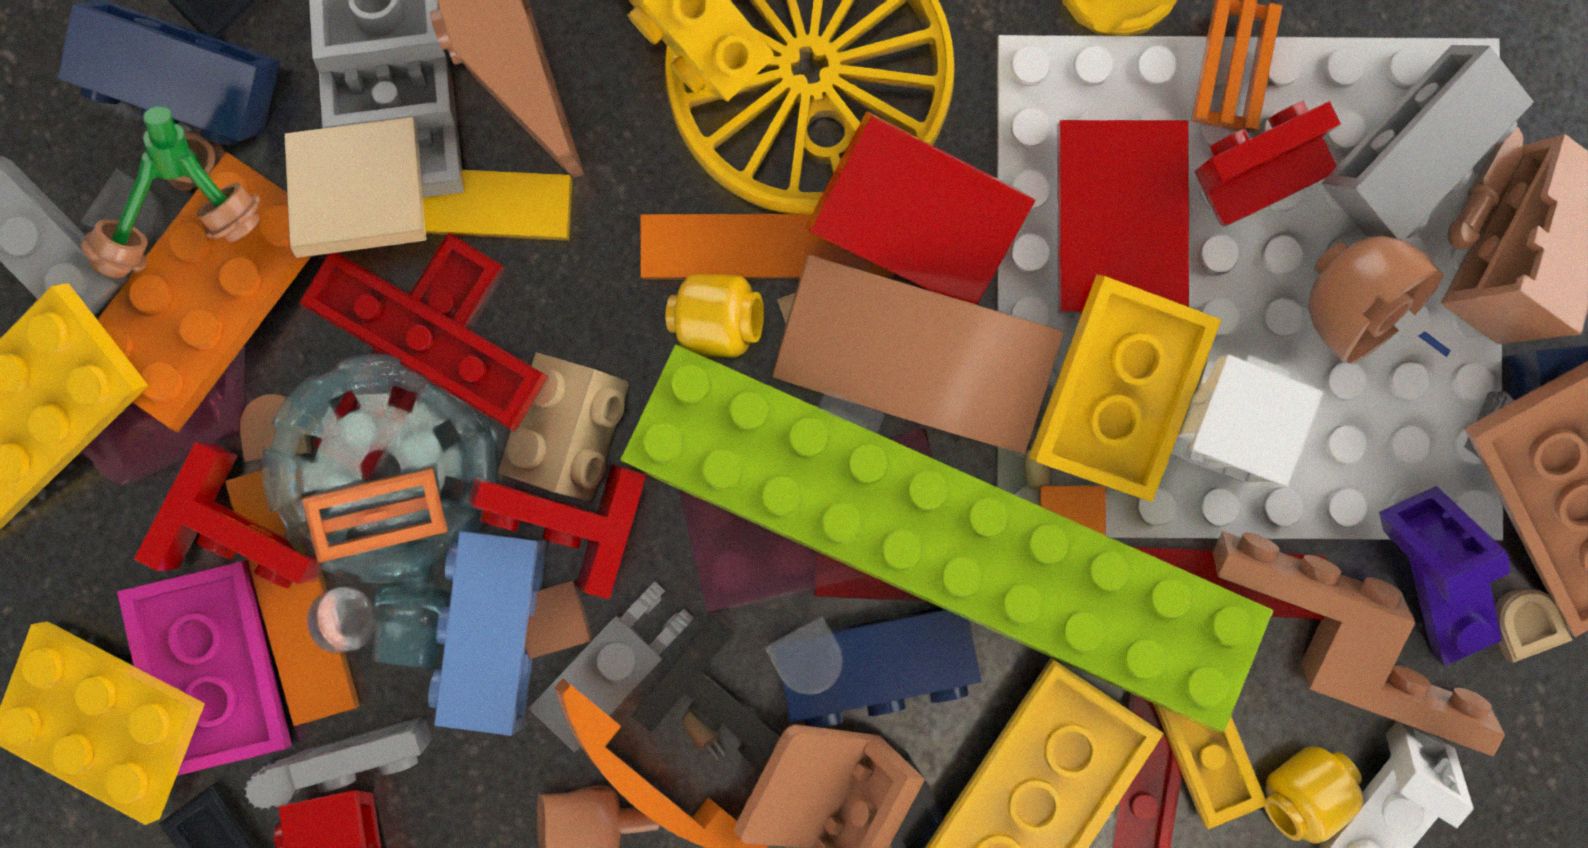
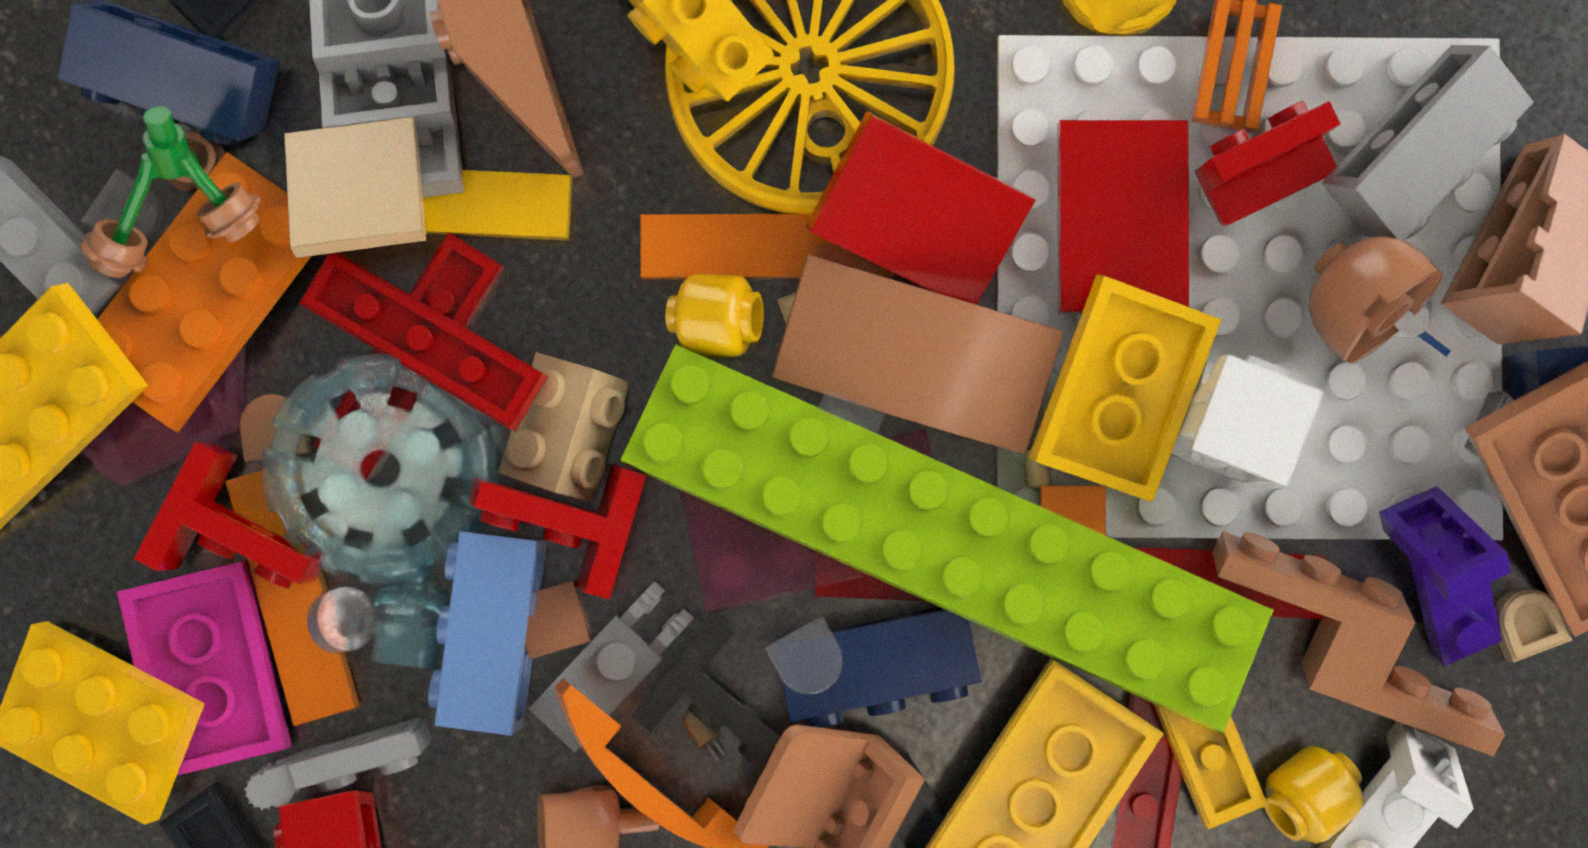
(319, 526): orange tile -> none
(1486, 191): nougat piece -> none

